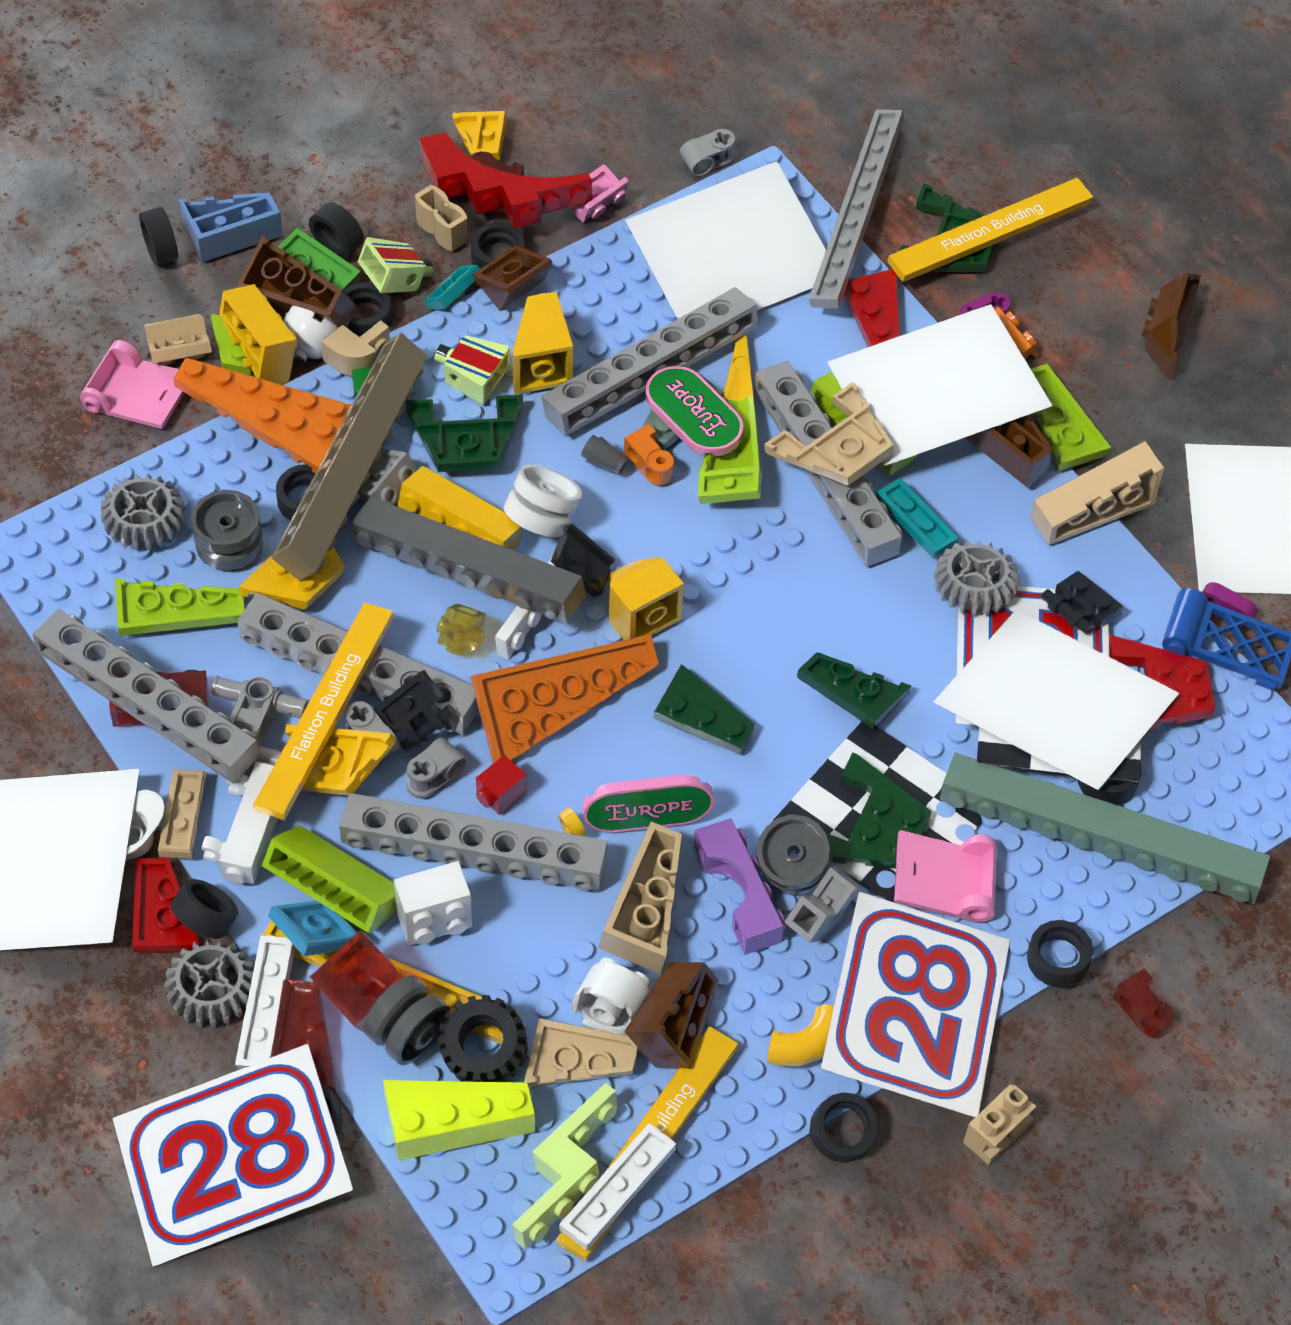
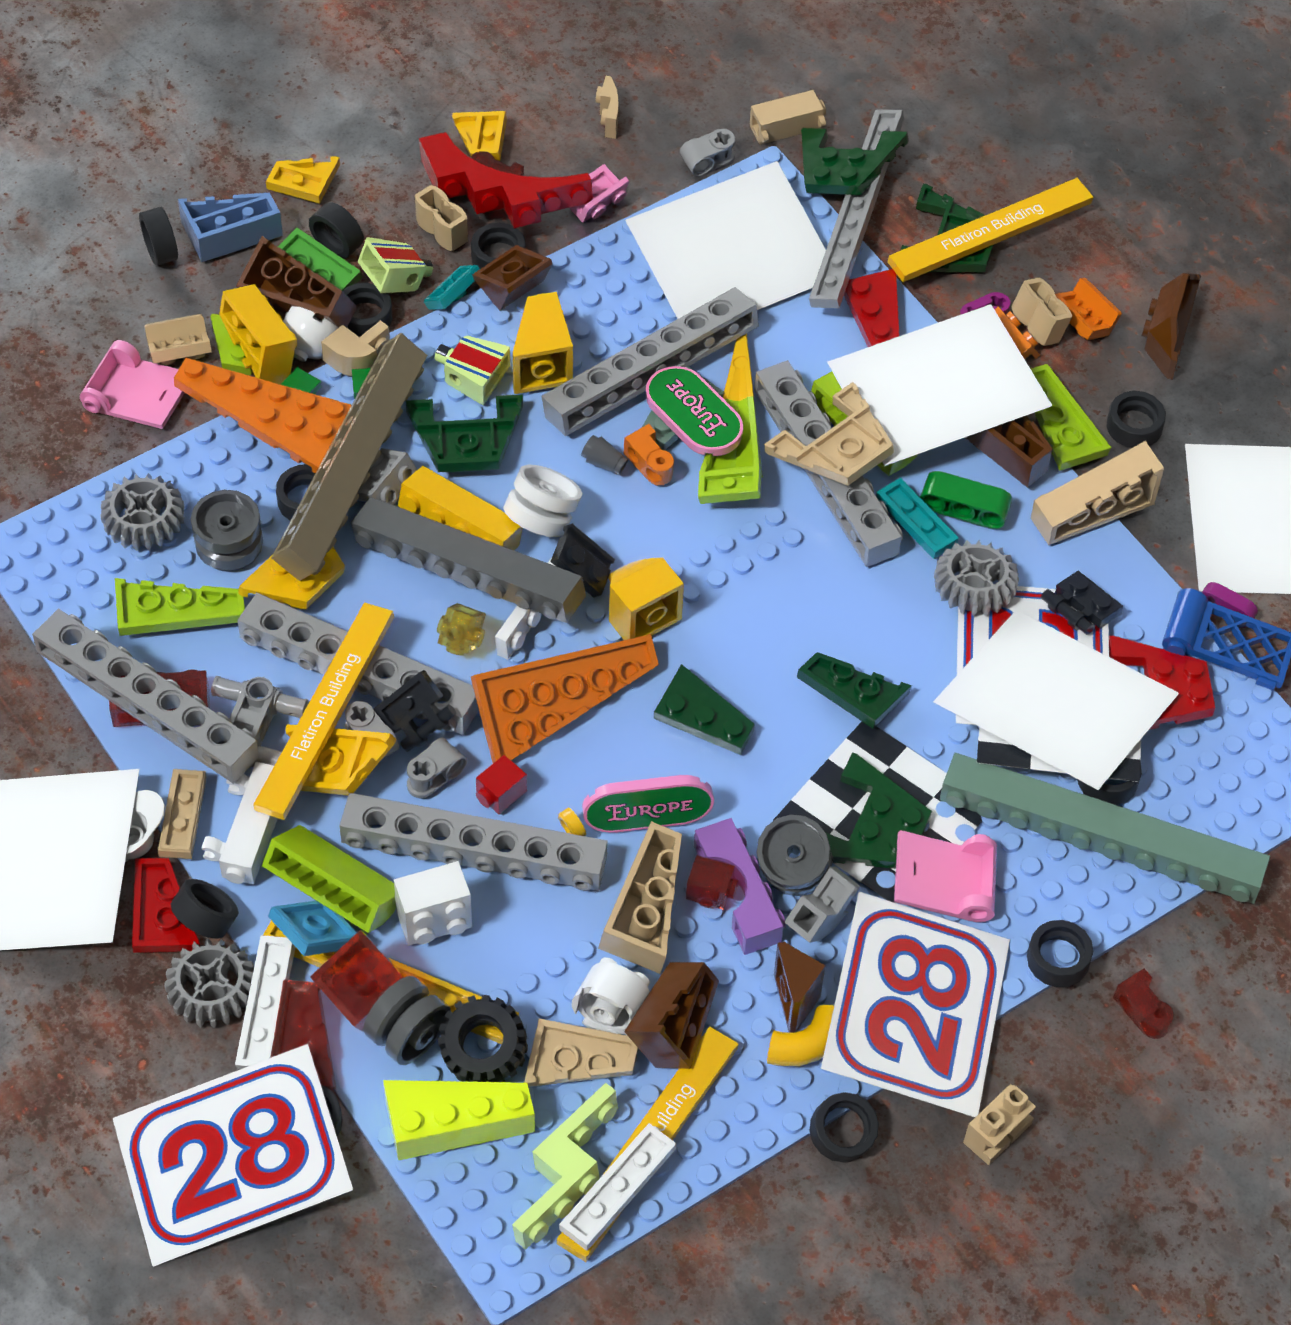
(302, 381): none -> green tile
(303, 178): none -> yellow wing
(608, 100): none -> tan slope
(711, 883): none -> clear red brick
(787, 116): none -> tan brick
(798, 983): none -> reddish brown slope
(845, 170): none -> dark green wing
(966, 499): none -> green beam
(1041, 311): none -> tan brick
(1091, 311): none -> orange bracket
(1141, 402): none -> black tyre

